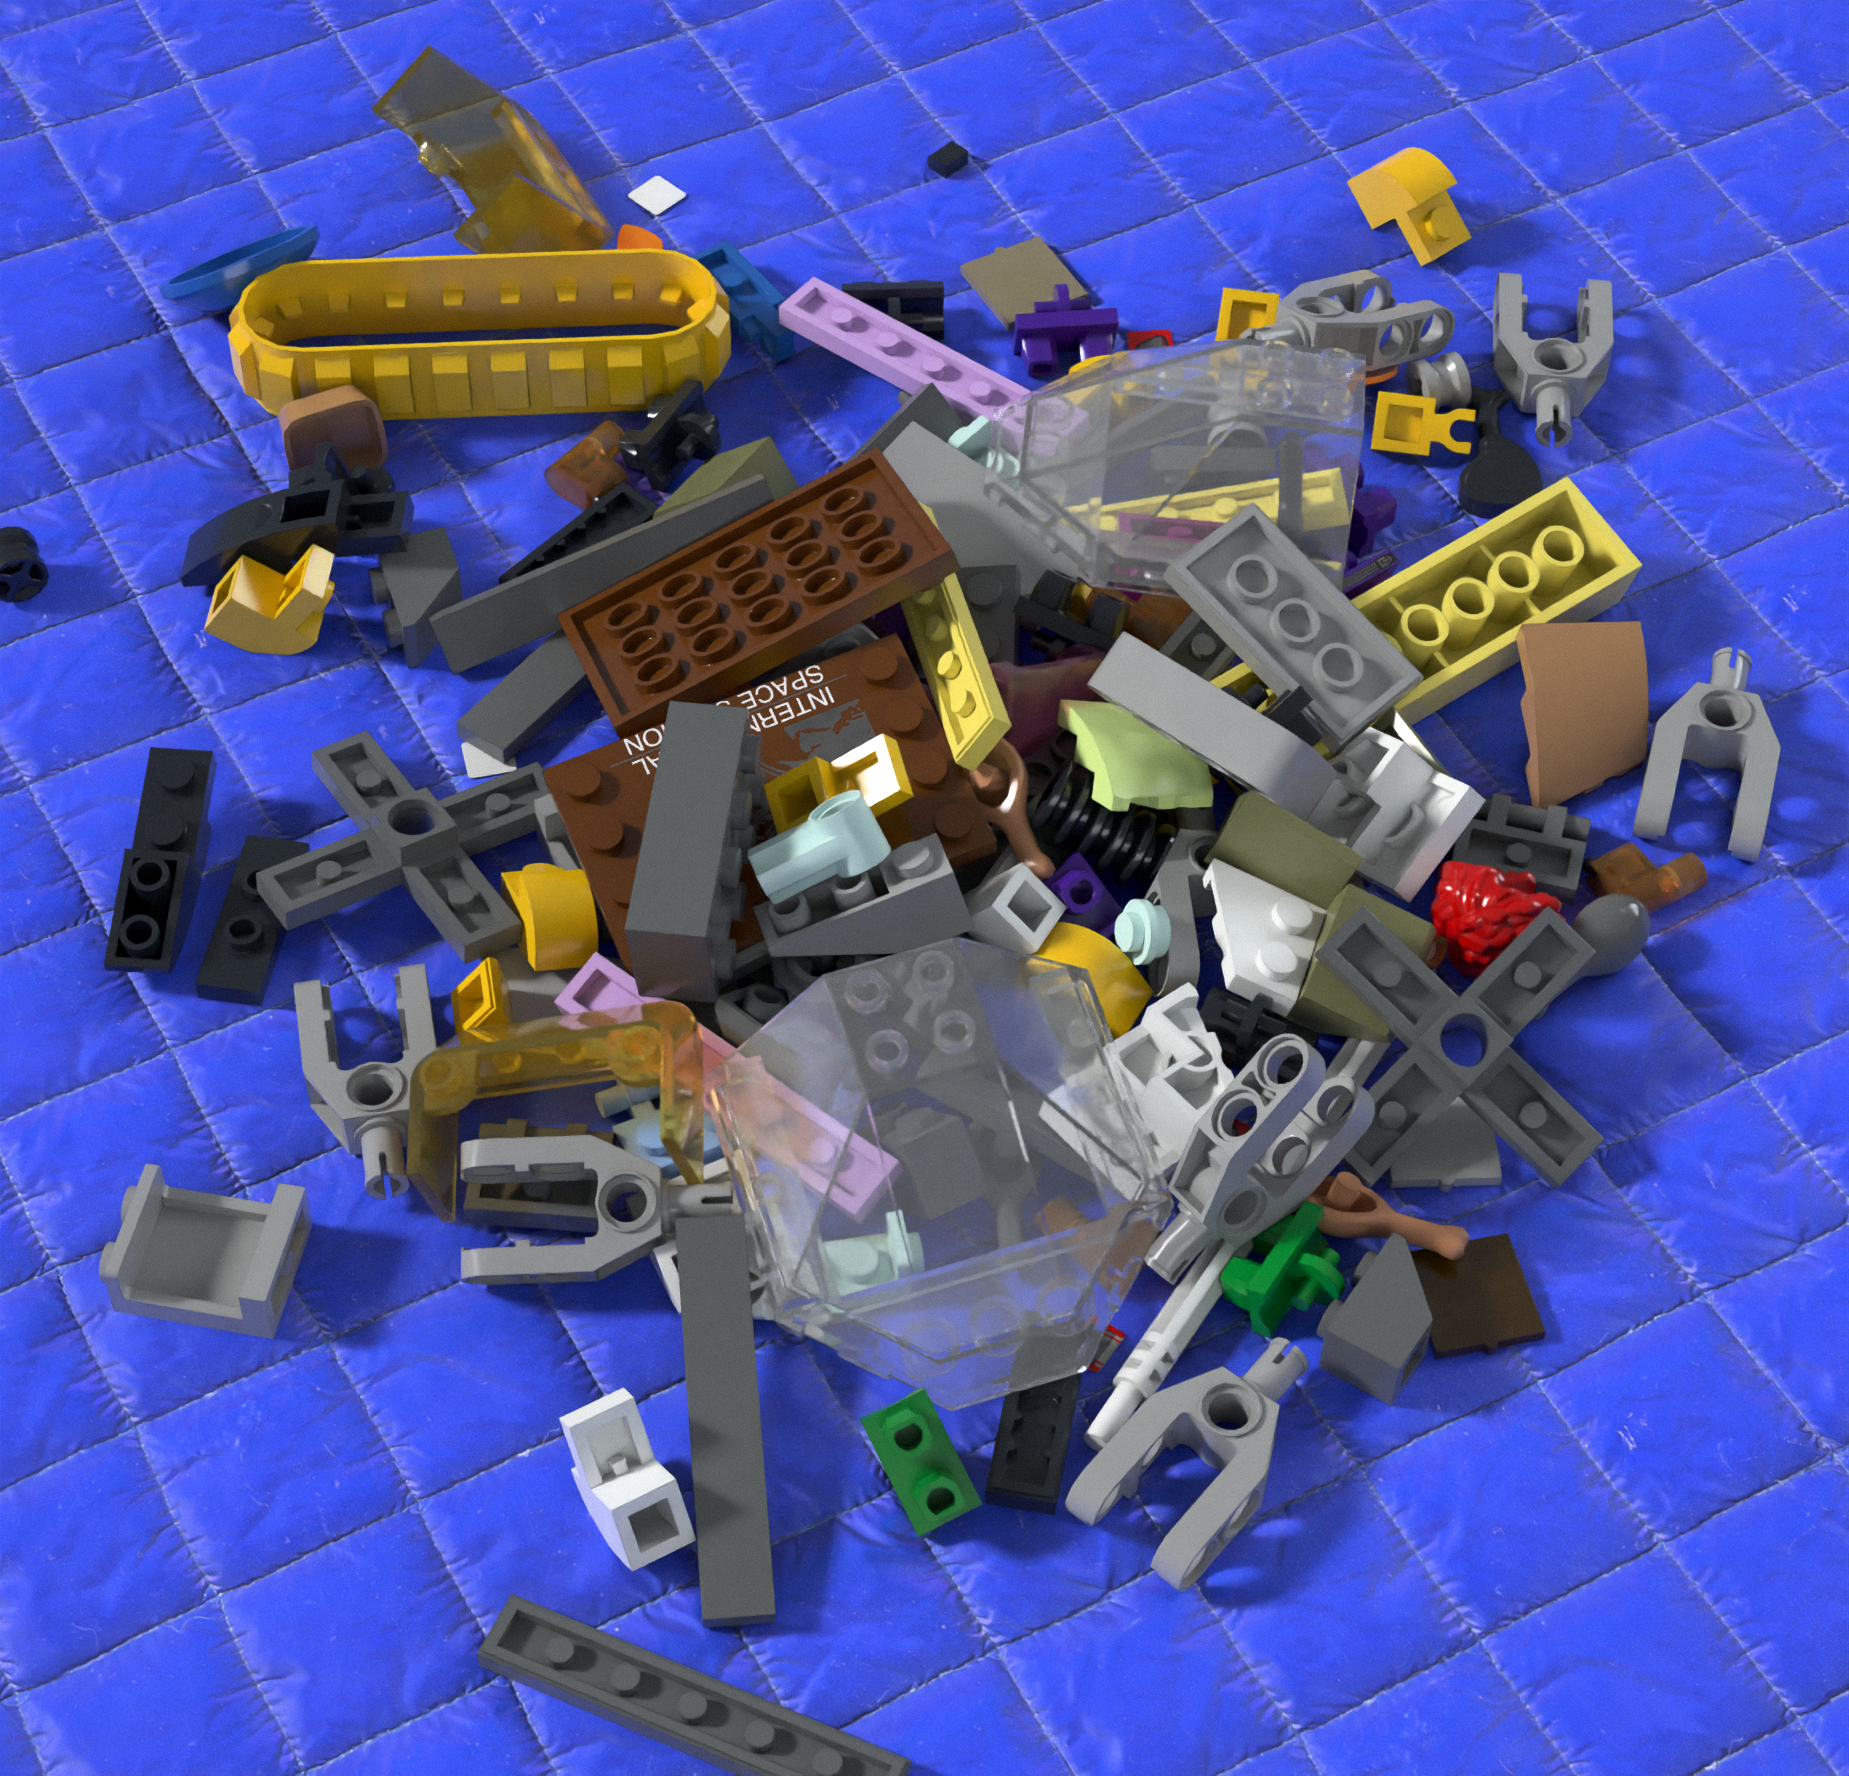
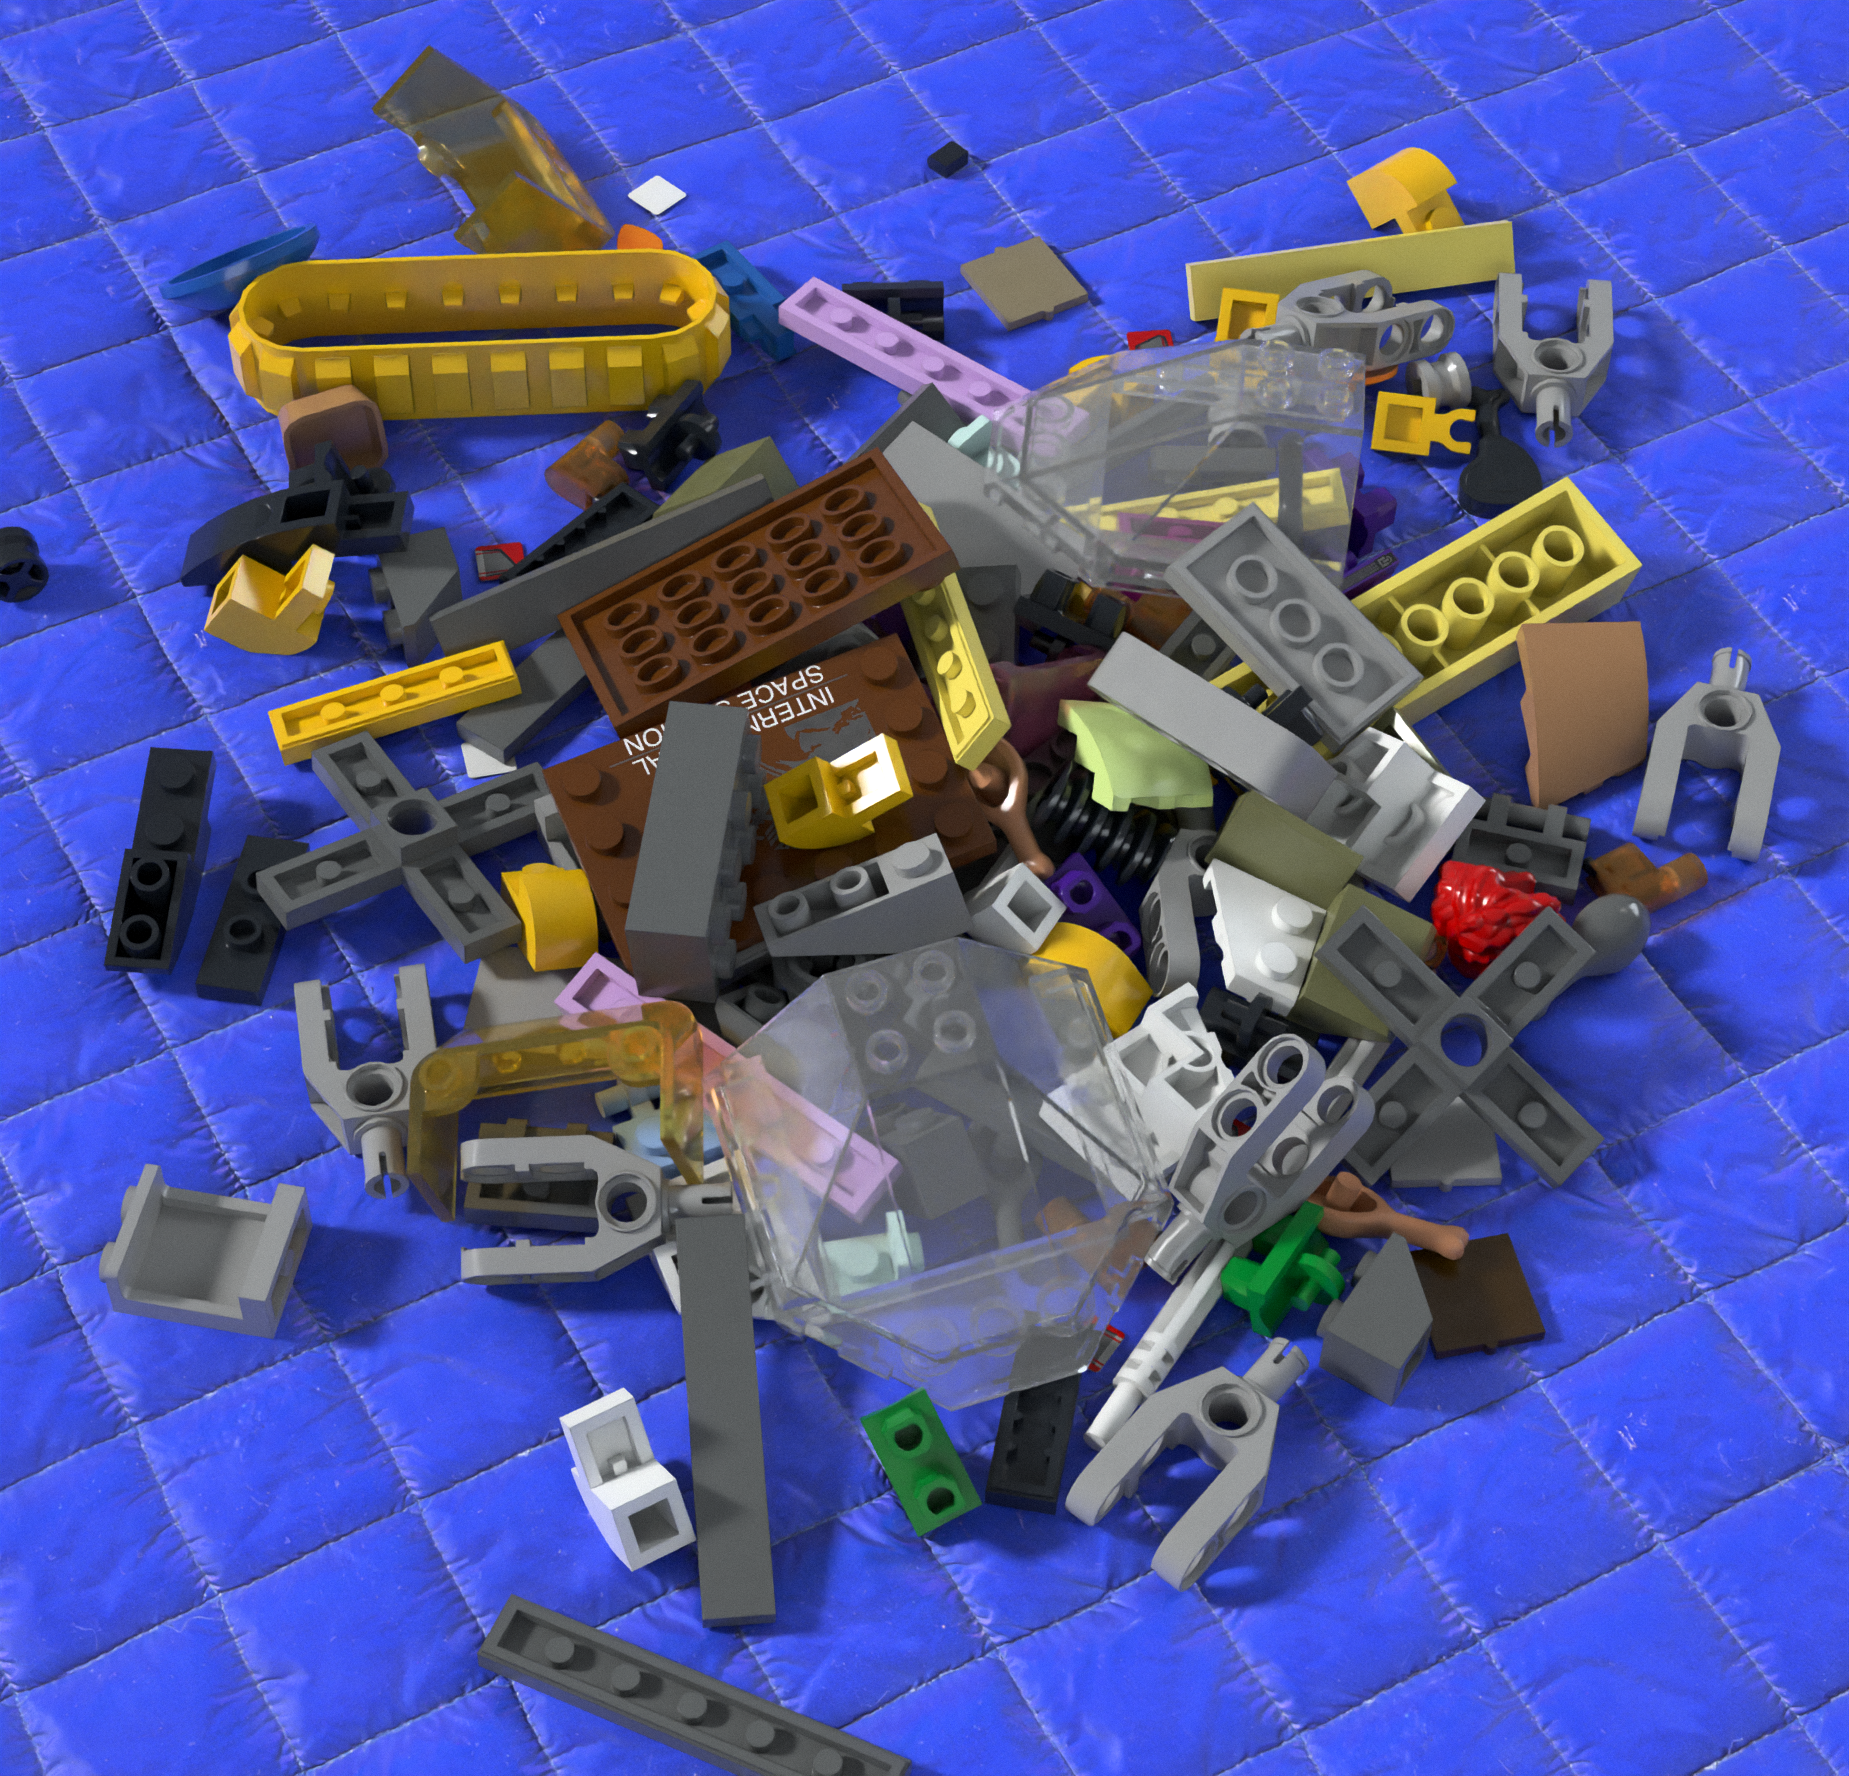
(396, 701): none -> yellow tile
(482, 998): yellow slope -> none
(497, 559): none -> sticker
(835, 840): light aqua piece -> none
(1062, 327): dark purple hips -> none
(1143, 931): light aqua plate -> none
(1406, 260): none -> light yellow tile

